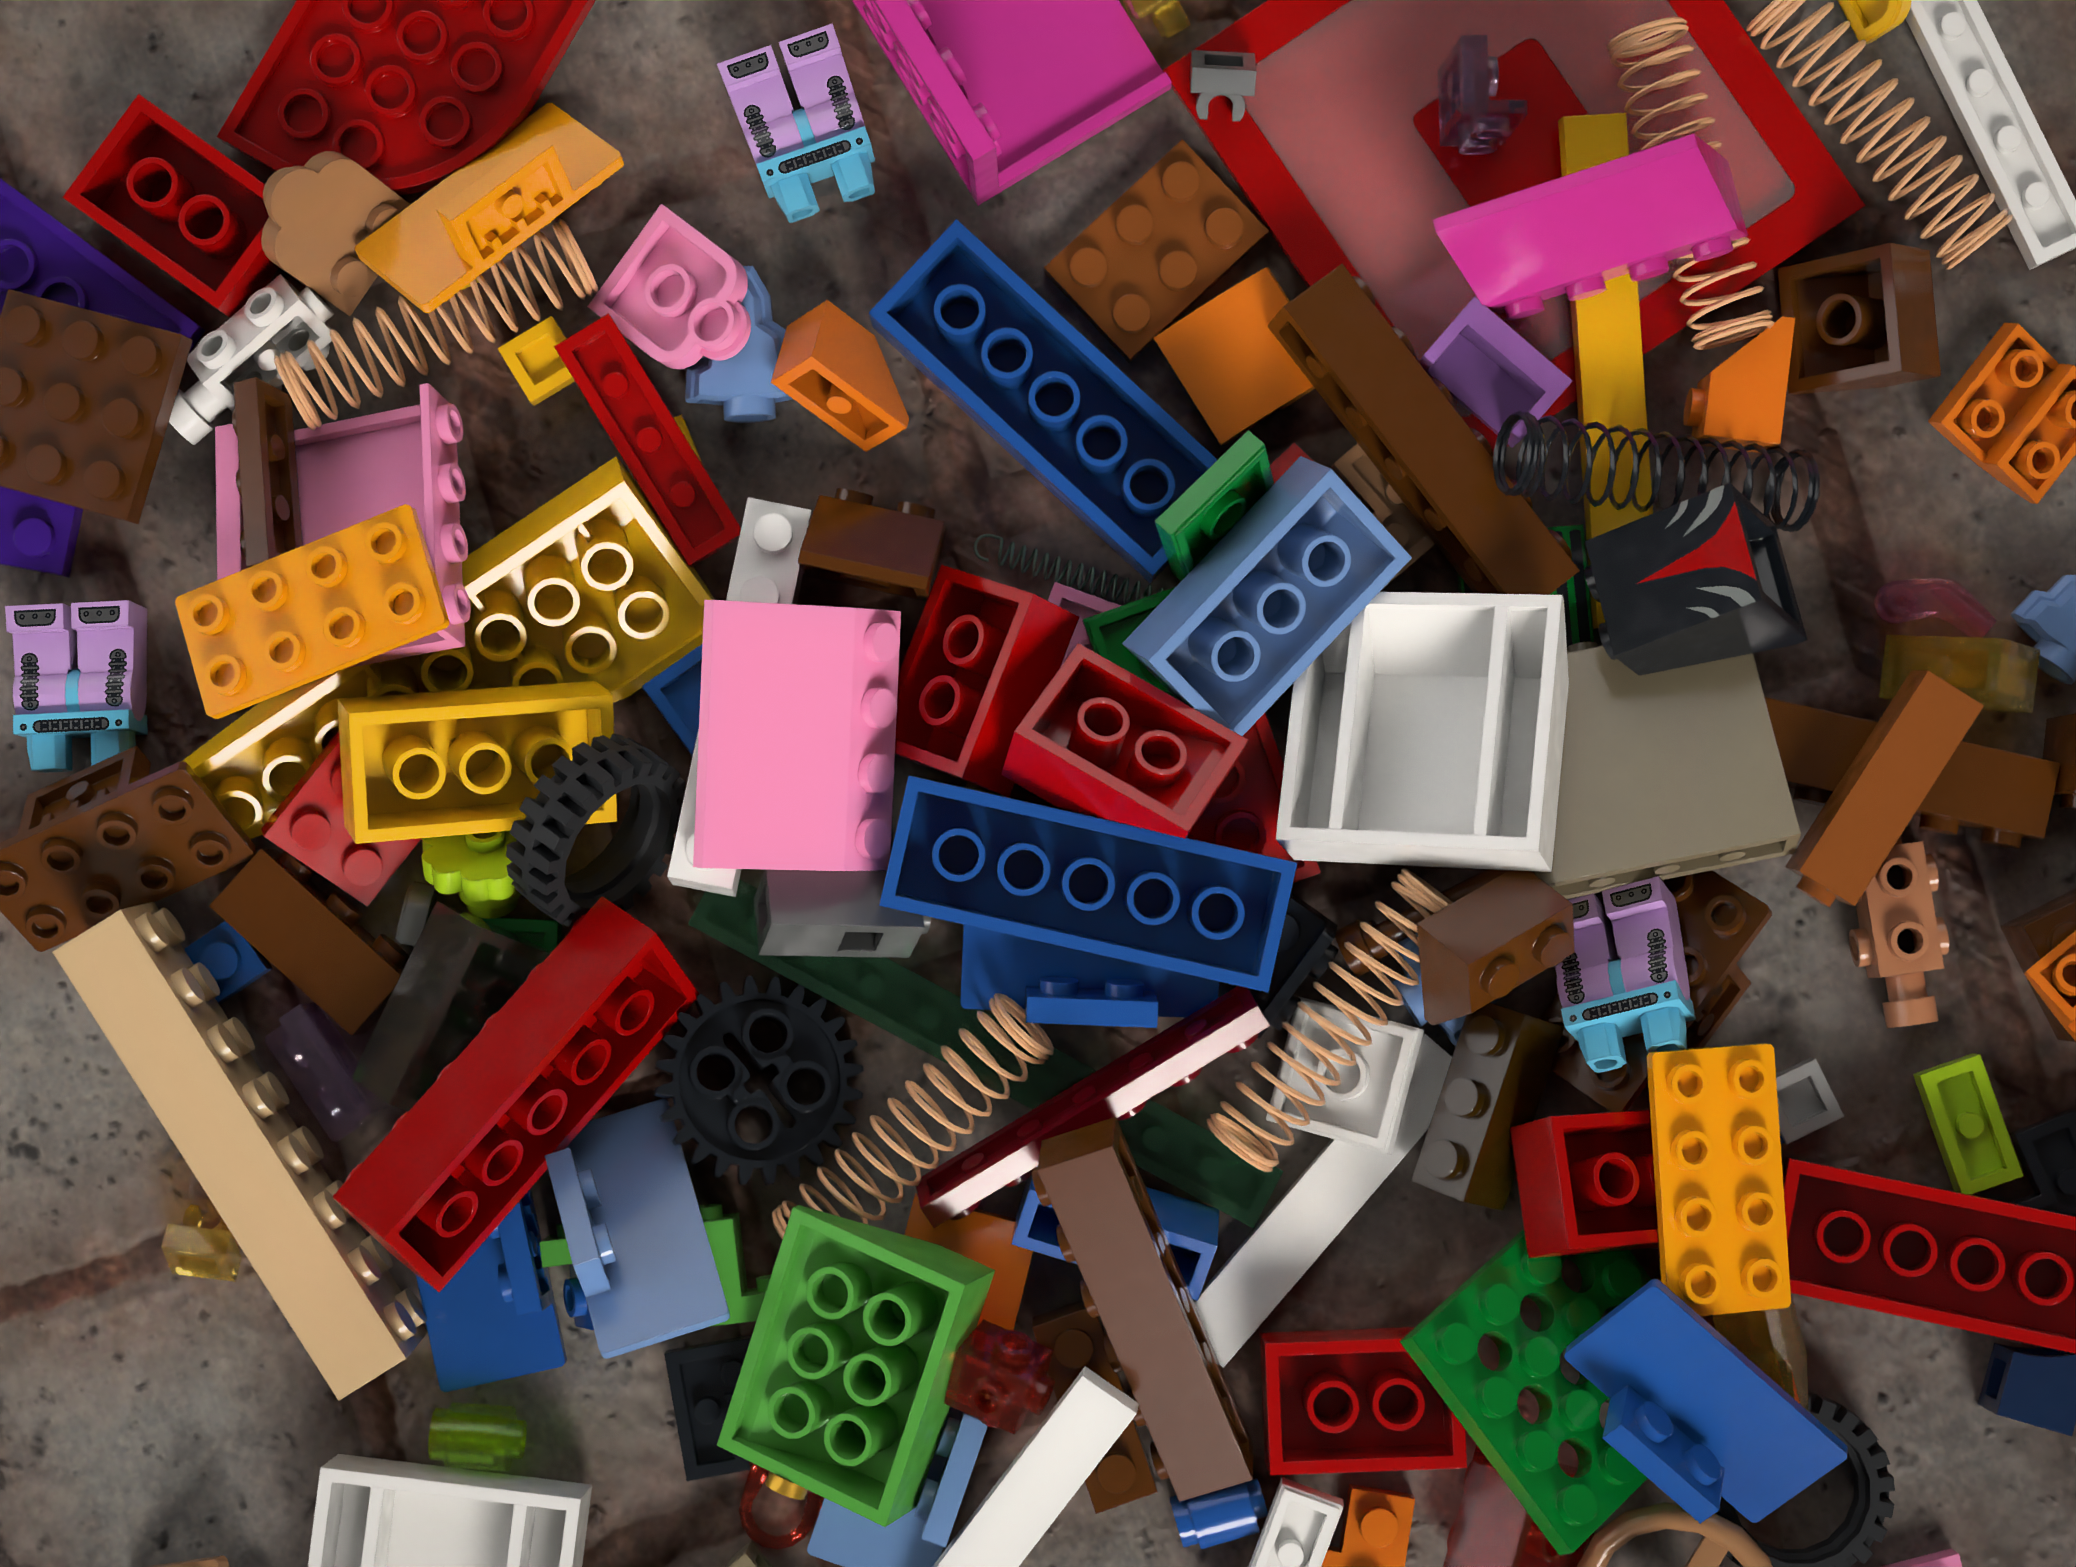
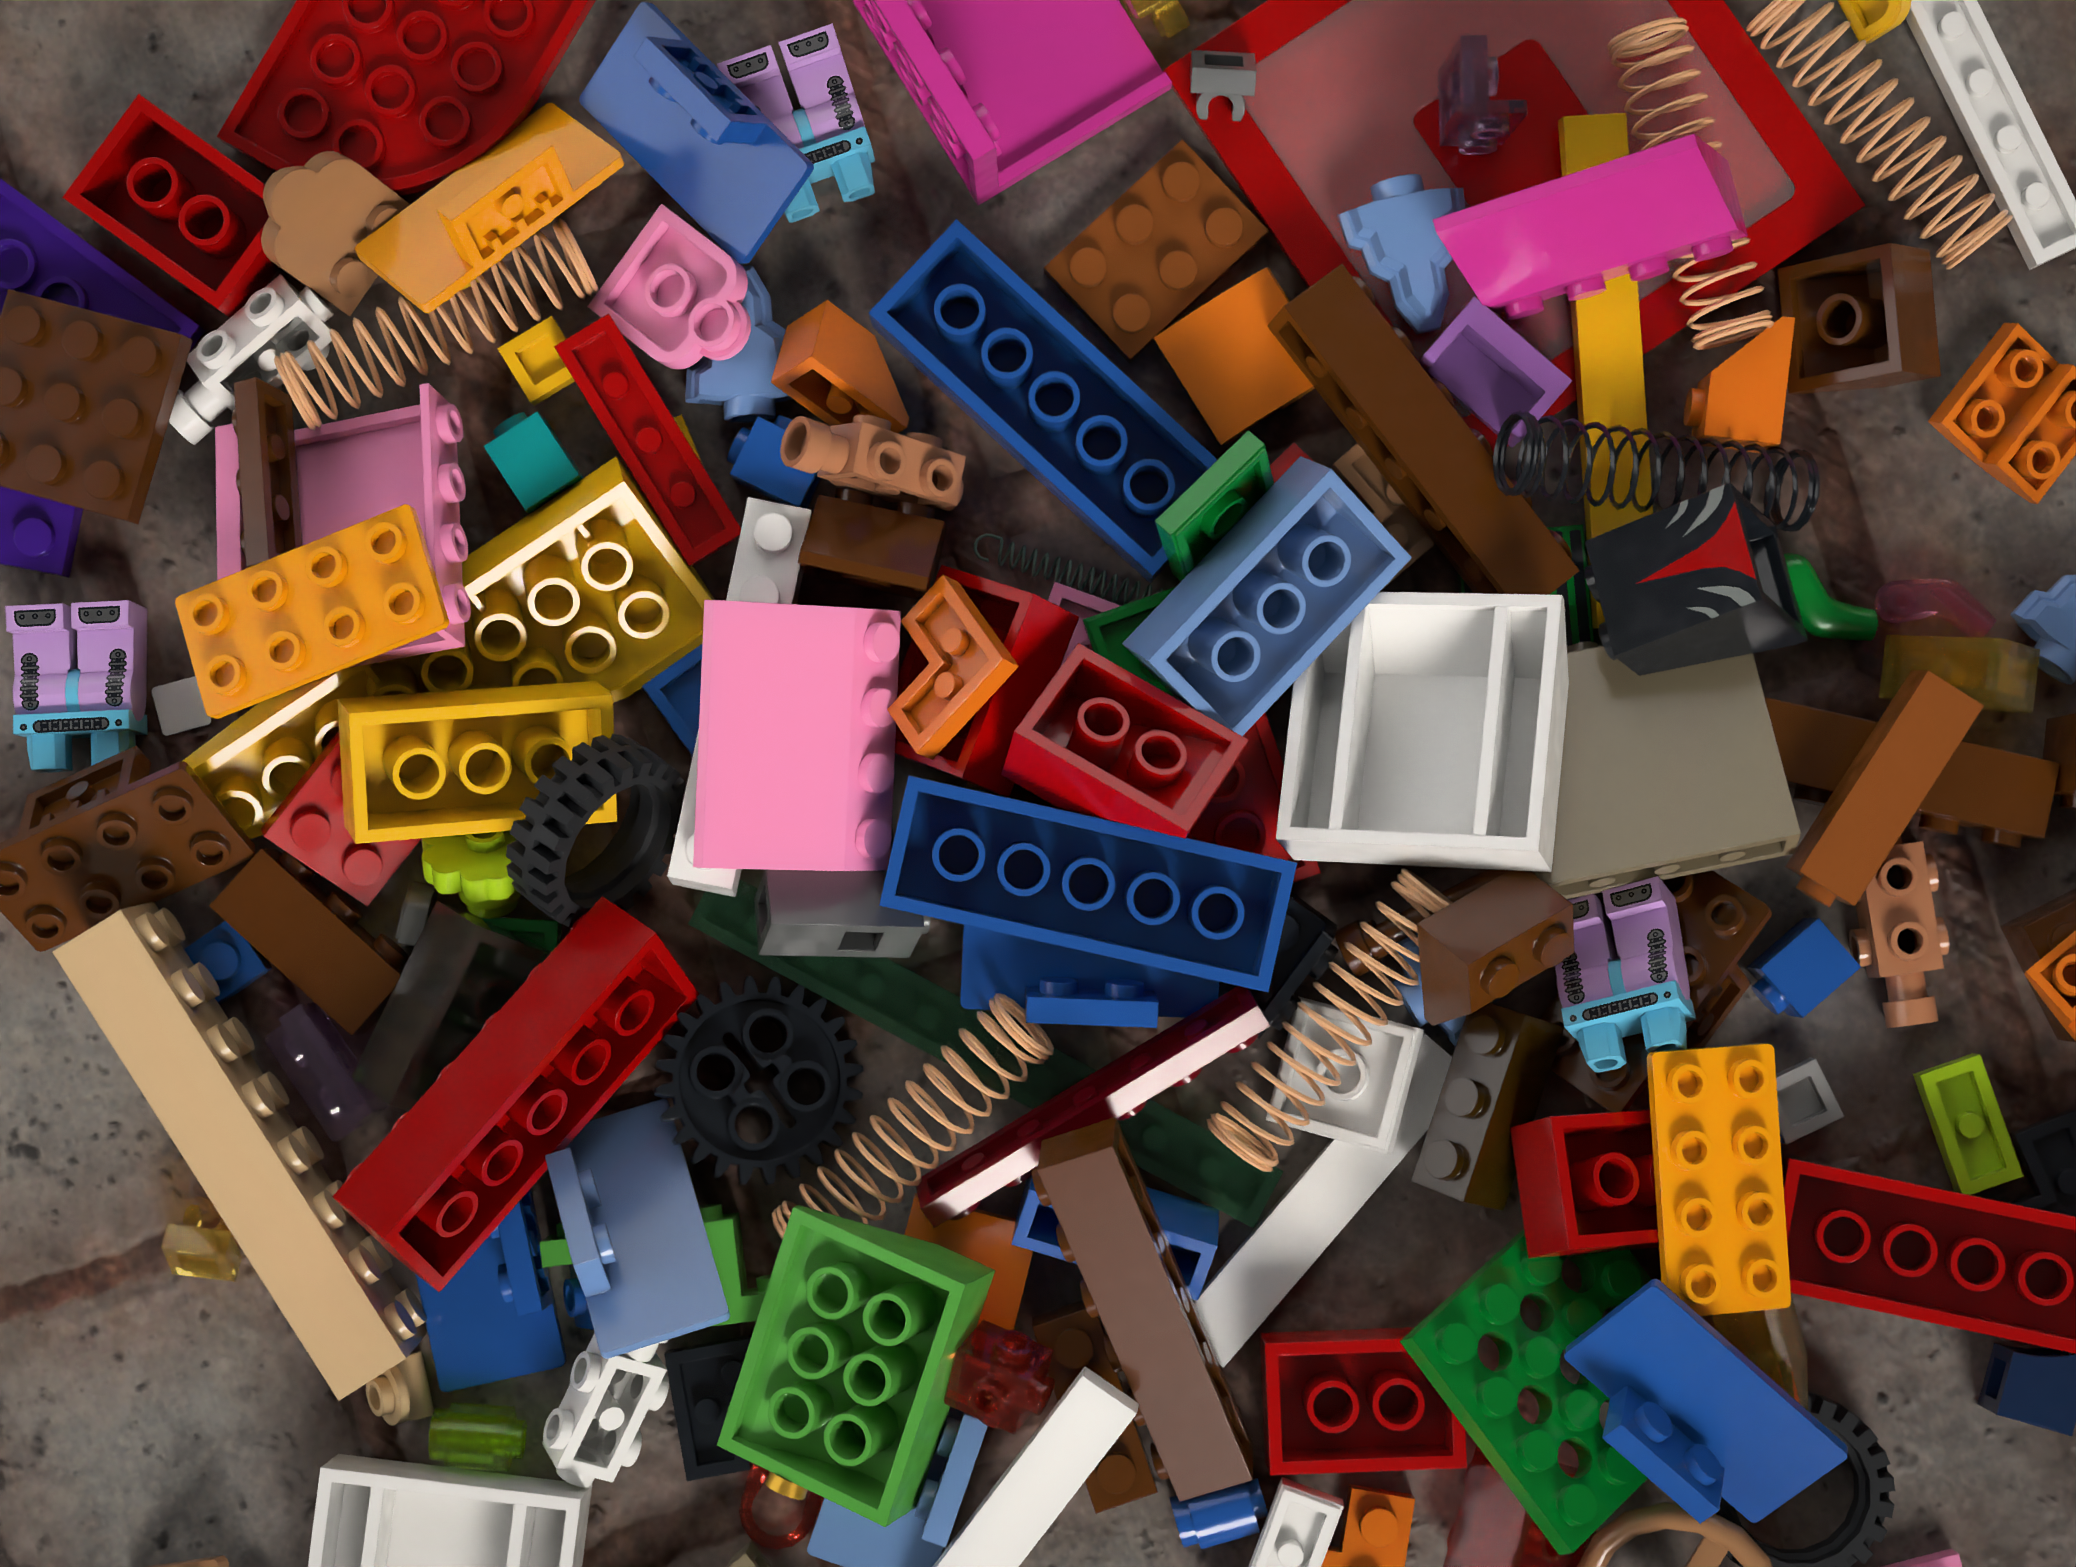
(180, 706): none -> white sticker
(401, 1392): none -> tan plate
(532, 459): none -> teal brick
(602, 1413): none -> white brick
(695, 133): none -> blue bracket
(760, 465): none -> blue brick
(876, 460): none -> nougat brick
(962, 670): none -> orange plate
(1403, 247): none -> medium blue rock
(1801, 969): none -> blue brick
(1823, 614): none -> green arm

